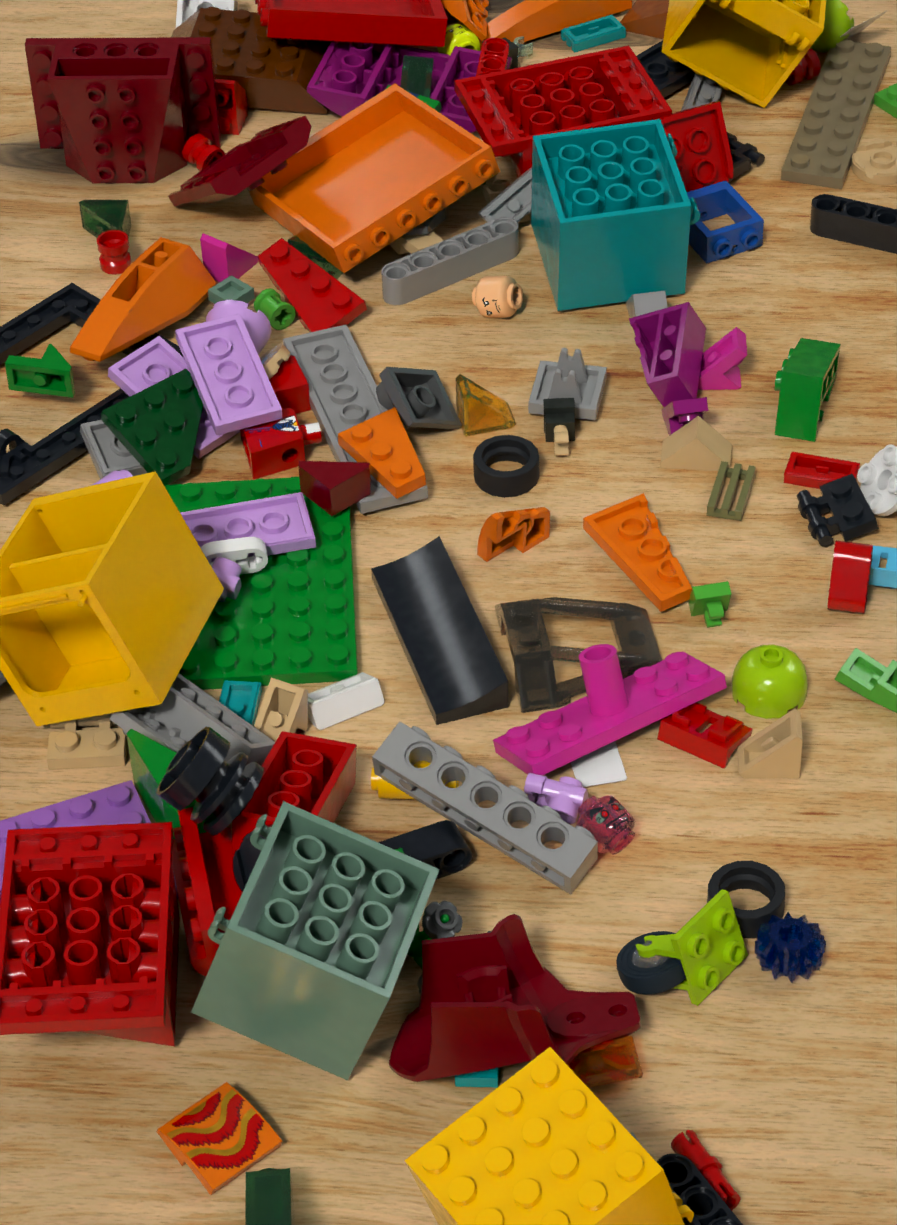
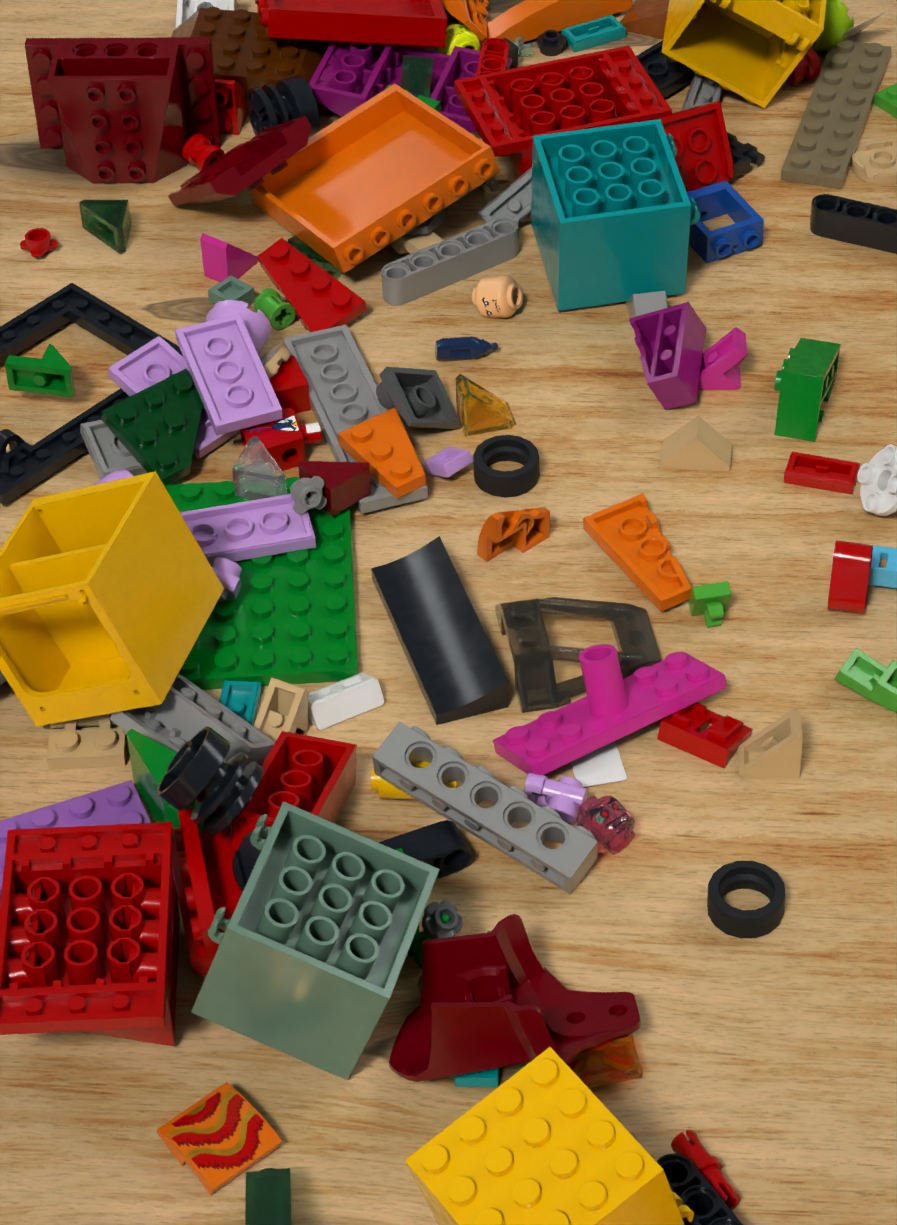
(38, 242): none -> red plate
(113, 250): red wheel -> none
(147, 297): orange wedge -> none
(237, 551): white beam -> none
(257, 473): none -> clear slope
(278, 105): none -> black wheel
(301, 488): none -> light grey plate
(448, 462): none -> lavender tile
(462, 348): none -> dark blue piece
(551, 43): none -> black plate
(559, 423): pearl dark grey piece -> none
(569, 380): light grey plate -> none
(682, 412): magenta slope -> none
(687, 960): lime plate -> none
(734, 474): olive tile -> none
(769, 681): lime cylinder -> none
(790, 947): clear blue gear -> none
(847, 506): black plate -> none

